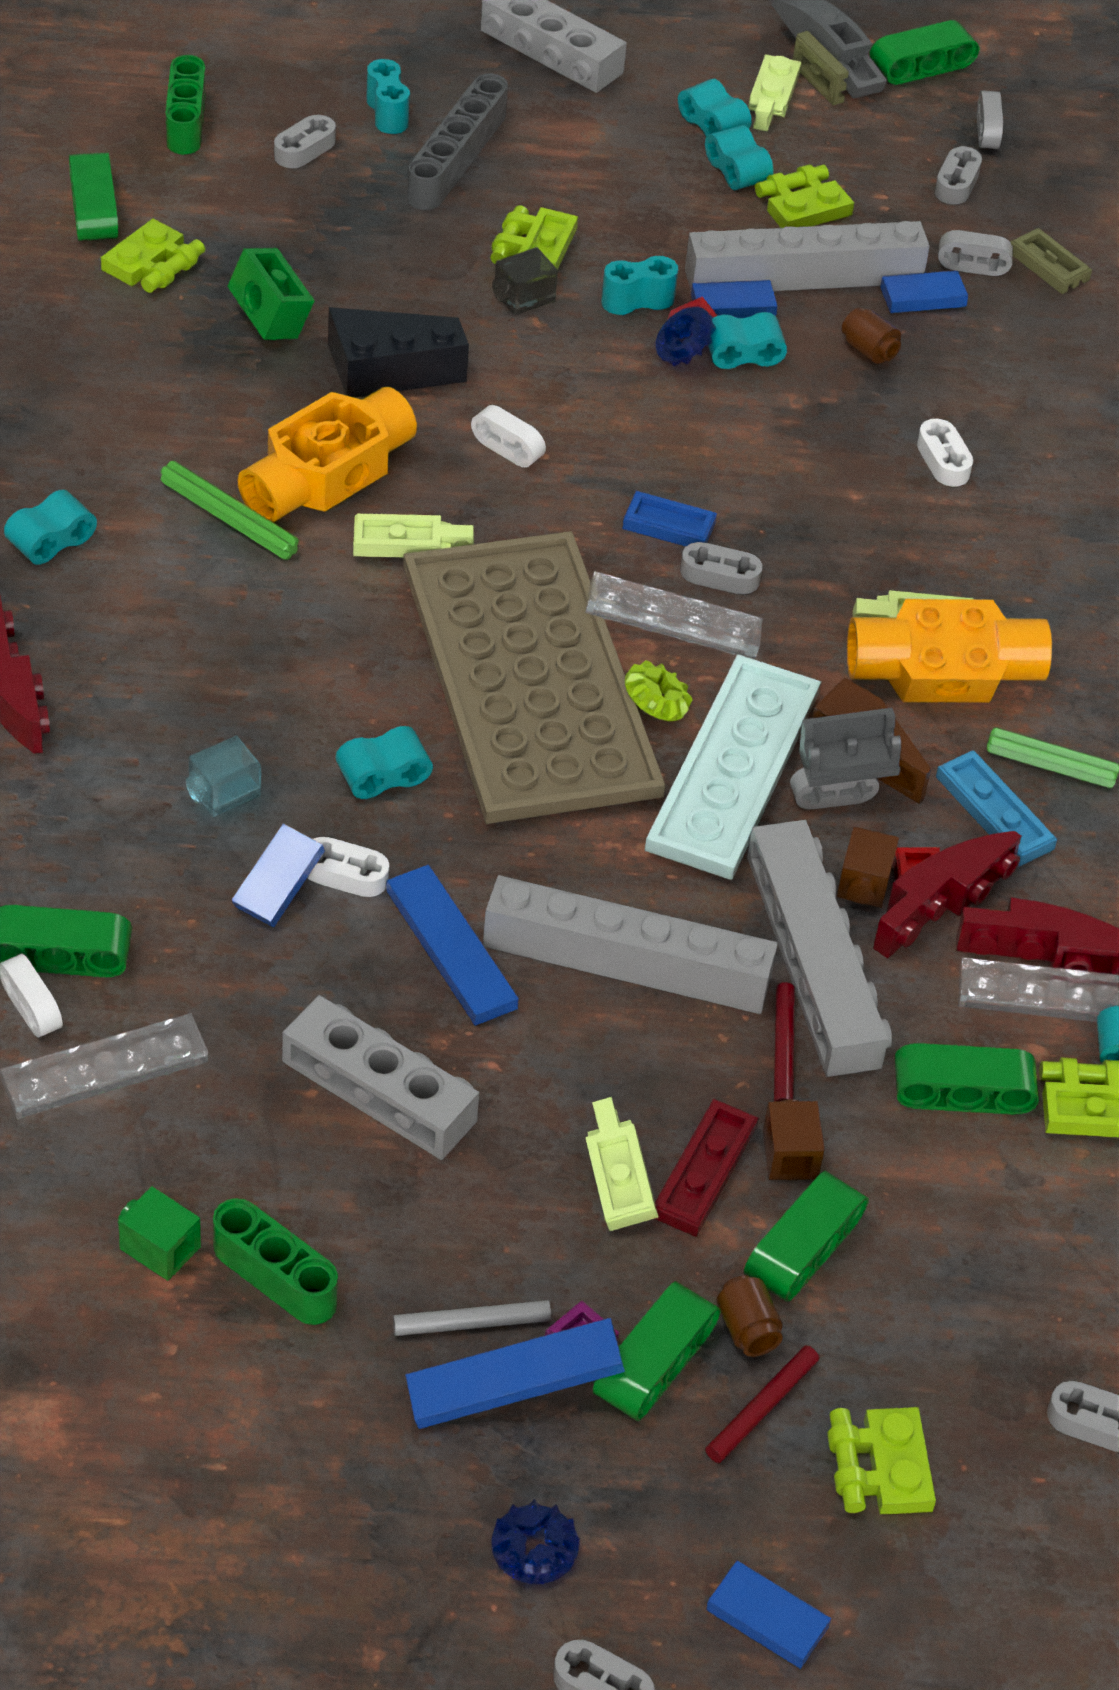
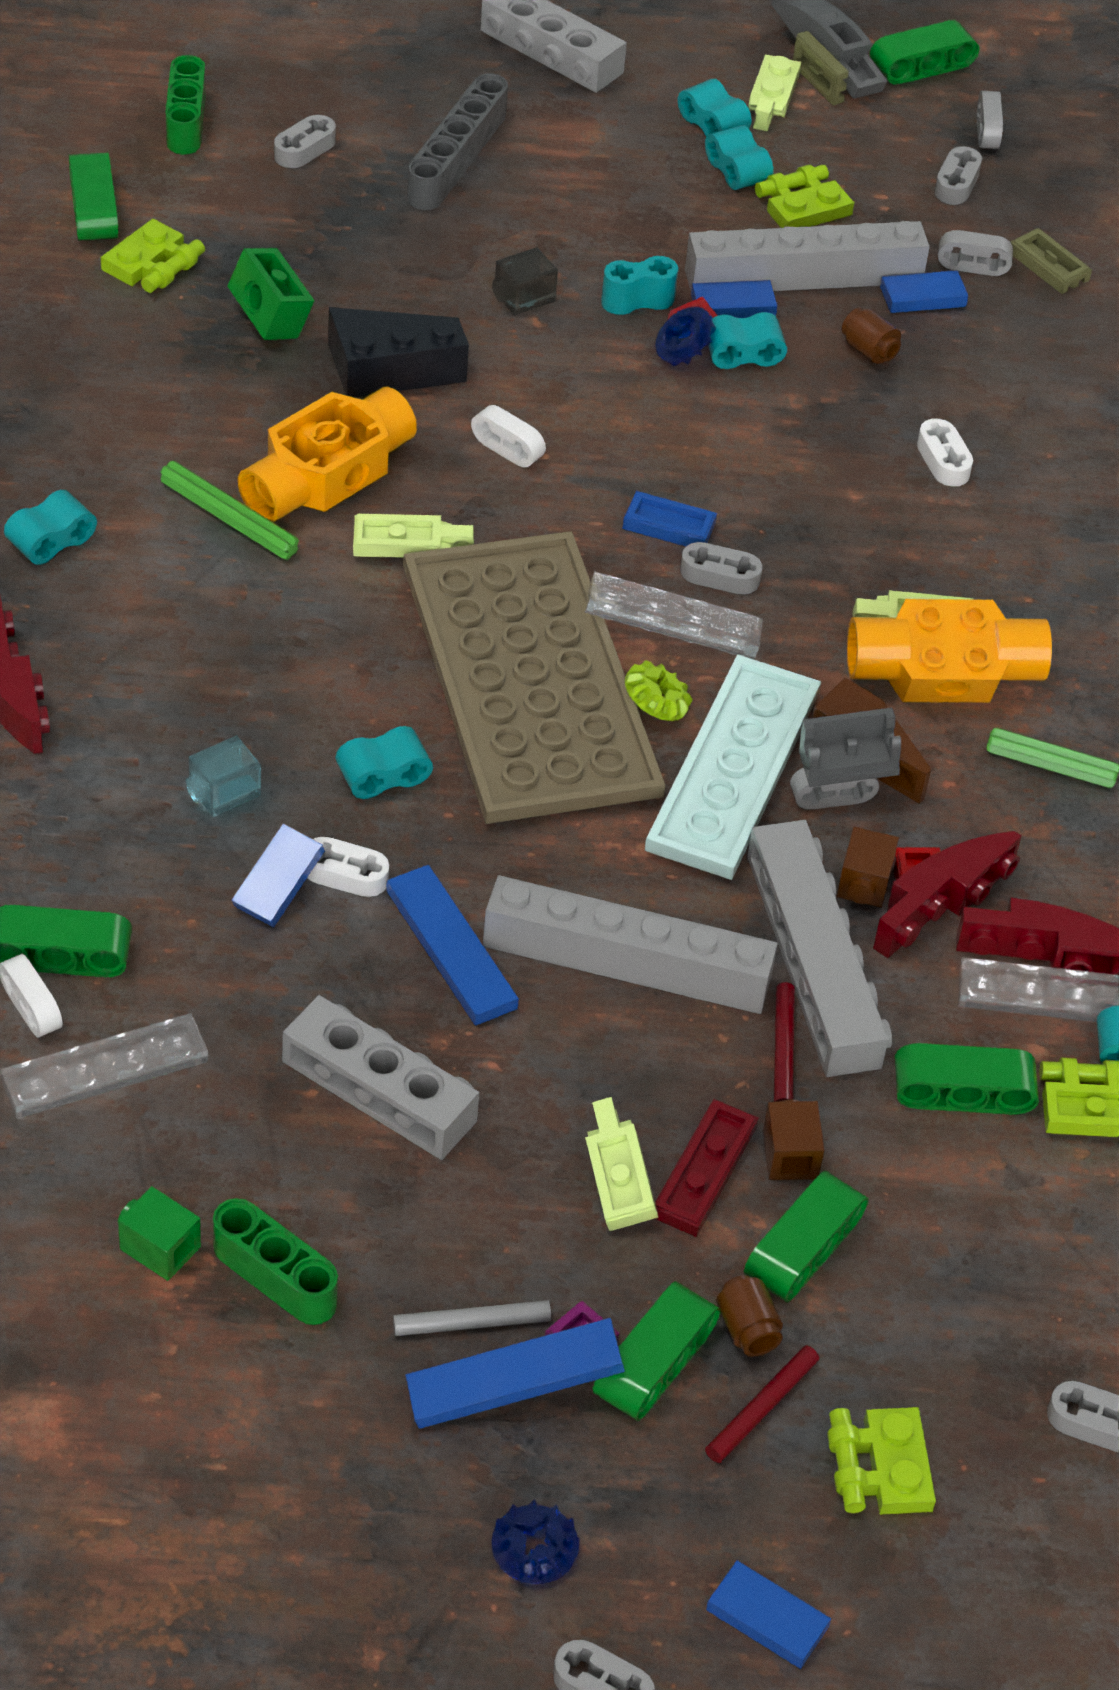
(388, 96): teal axle -> none
(548, 231): lime plate -> none
(995, 804): dark azure tile -> none

